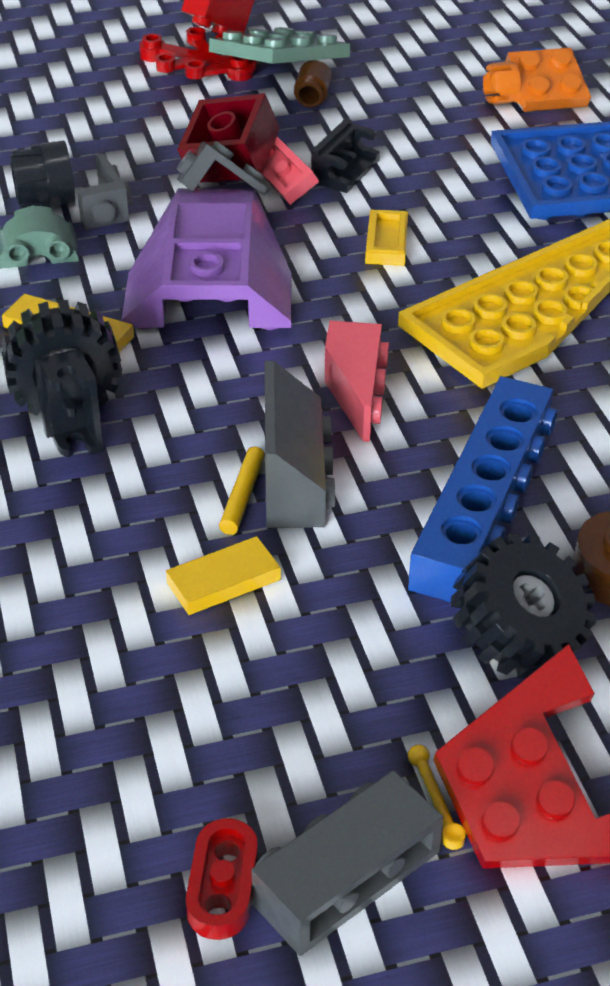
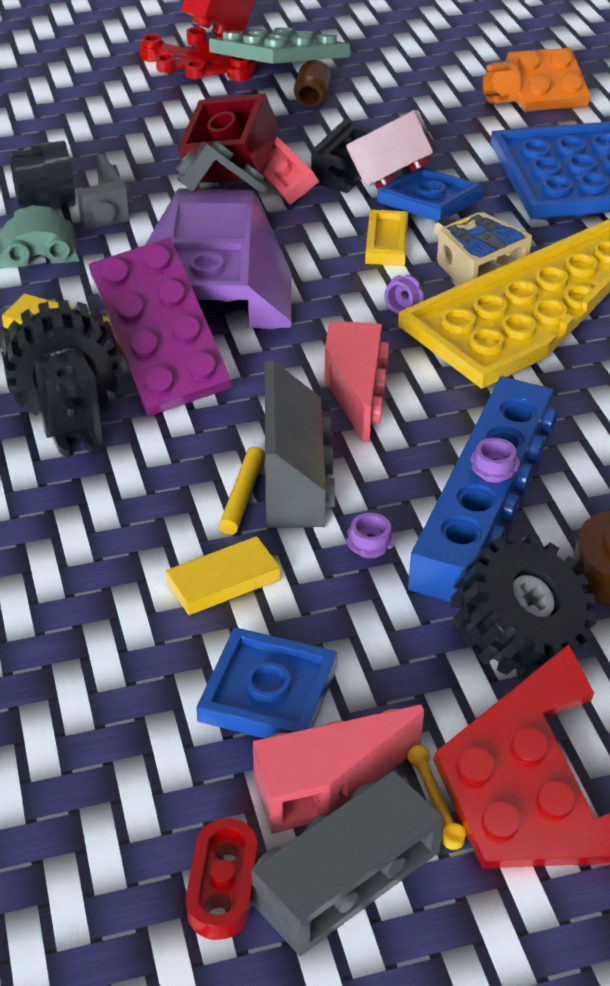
(159, 326): none -> magenta plate
(266, 685): none -> blue plate
(325, 765): none -> coral slope
(370, 535): none -> medium lavender plate
(392, 148): none -> brick
(395, 293): none -> medium lavender plate
(430, 193): none -> blue plate
(478, 245): none -> torso
(495, 460): none -> medium lavender plate

